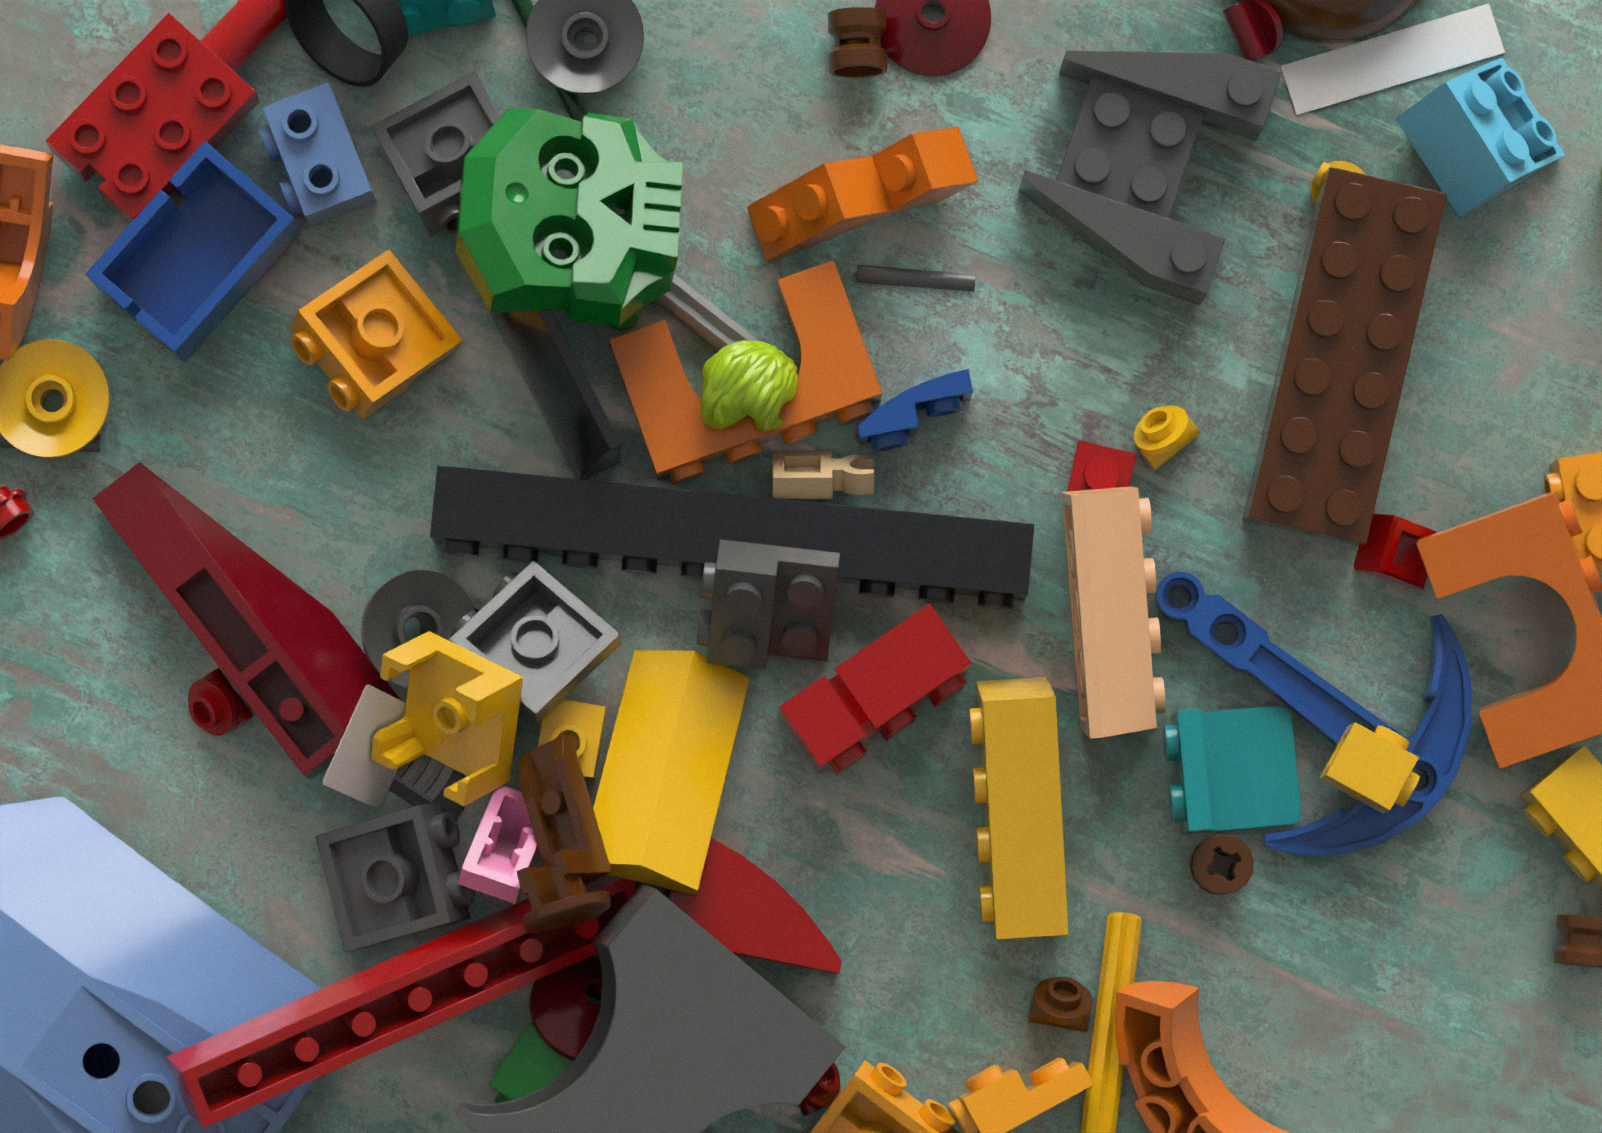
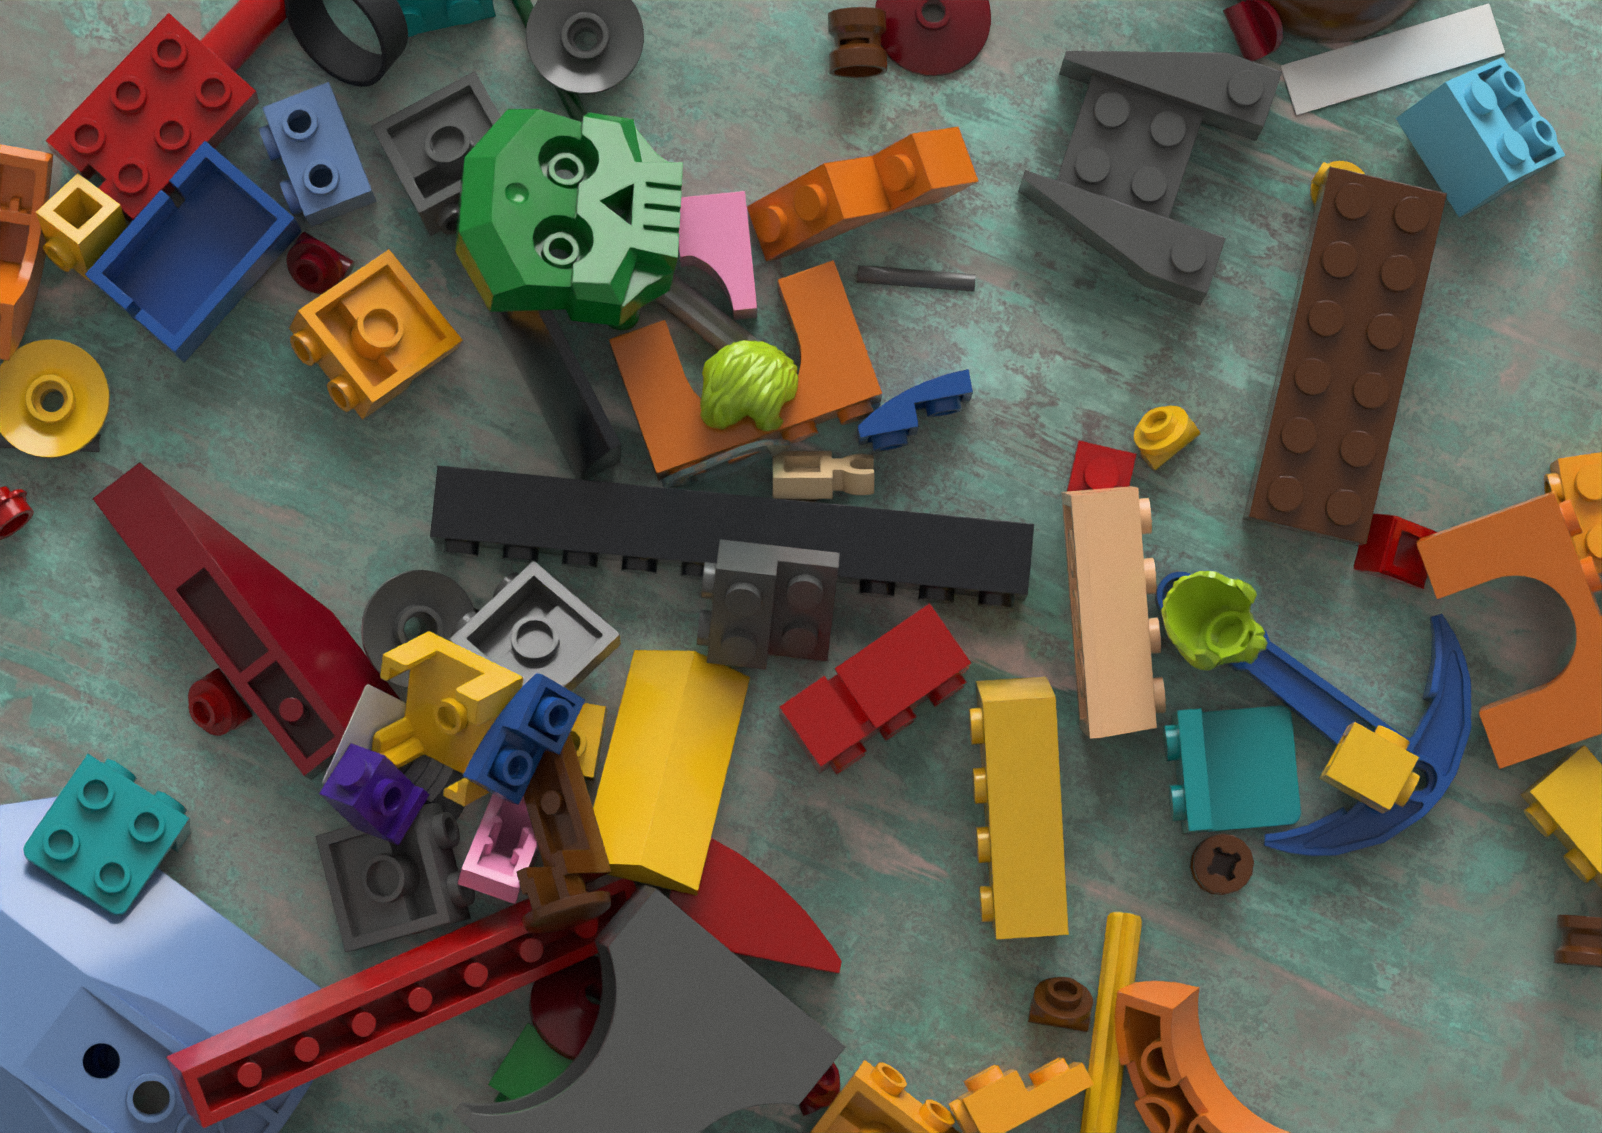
(79, 225): none -> yellow brick
(107, 834): none -> teal bracket
(316, 264): none -> dark red plate
(373, 794): none -> dark purple brick
(528, 725): none -> blue slope
(686, 479): none -> clear light blue piece
(718, 242): none -> bright pink arch
(1212, 620): none -> lime hair

